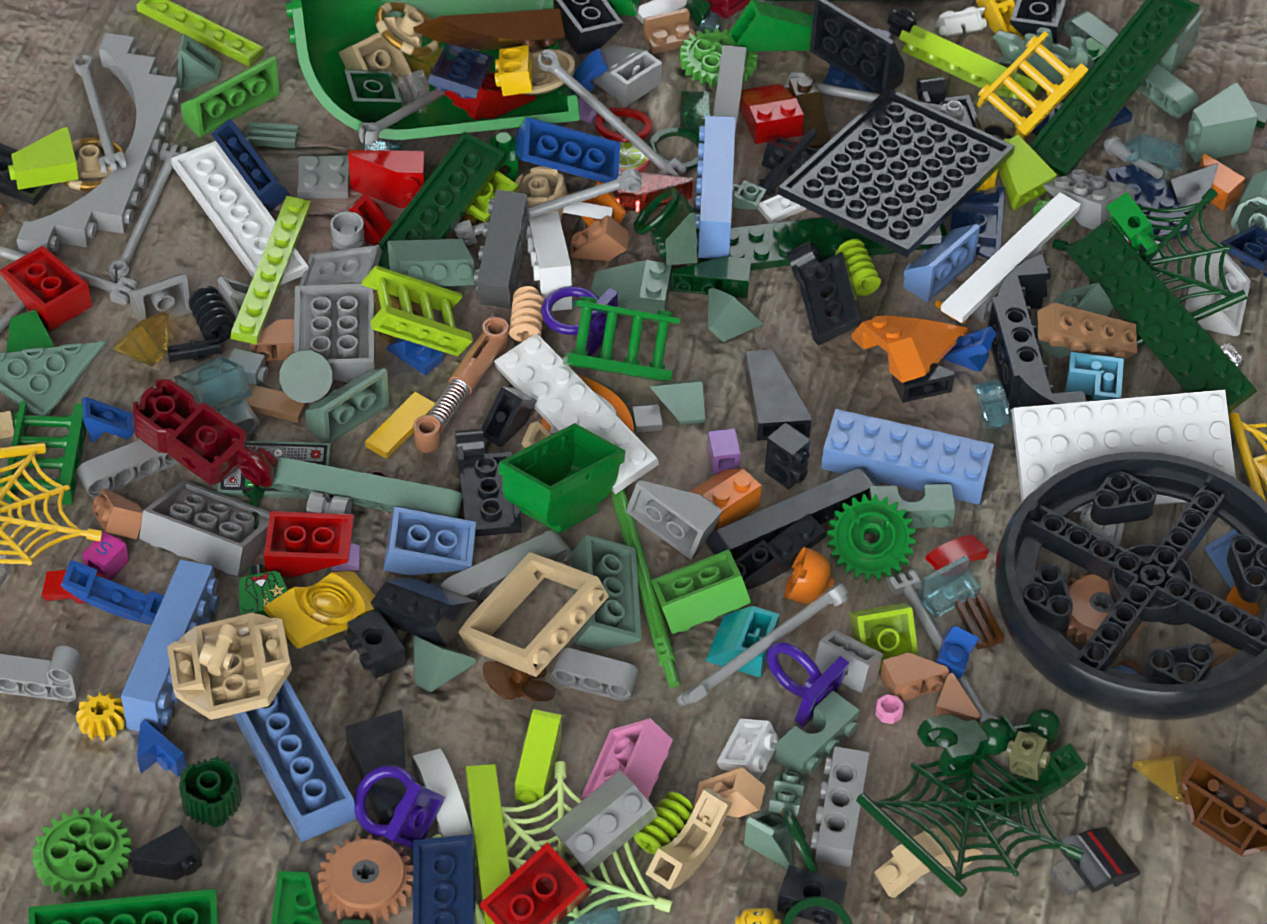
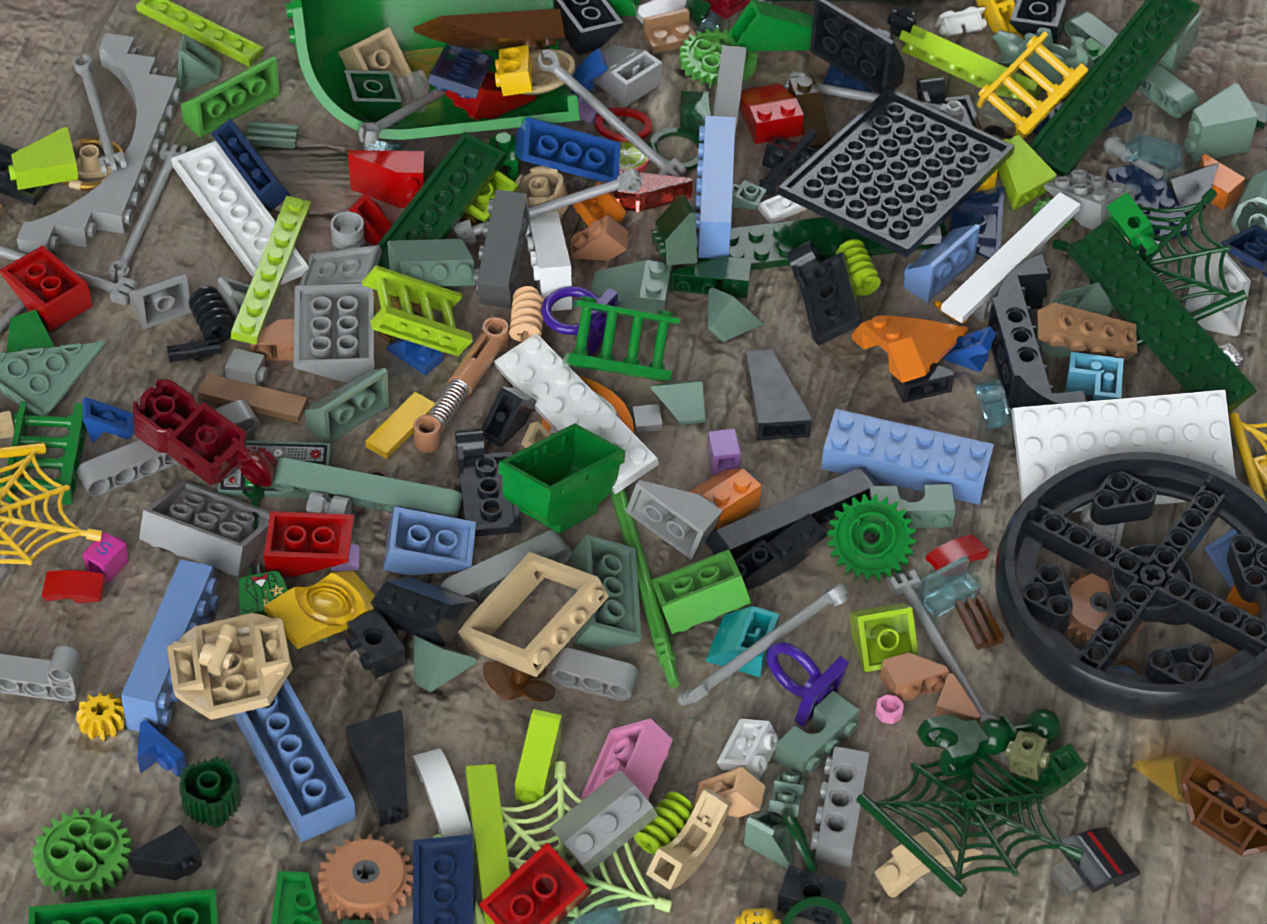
(110, 596): blue slope -> none
(117, 514): nougat slope -> none
(146, 340): clear yellow slope -> none
(216, 383): clear light blue brick -> none
(306, 376): tile -> none
(323, 177): light grey plate -> none
(403, 28): tan piece -> none
(413, 813): dark purple tile -> none
(588, 210): white sticker -> none
(639, 224): dark green piece -> none
(787, 456): black brick -> none
(809, 577): orange cylinder -> none
(862, 659): light grey brick -> none
(956, 649): blue slope -> none

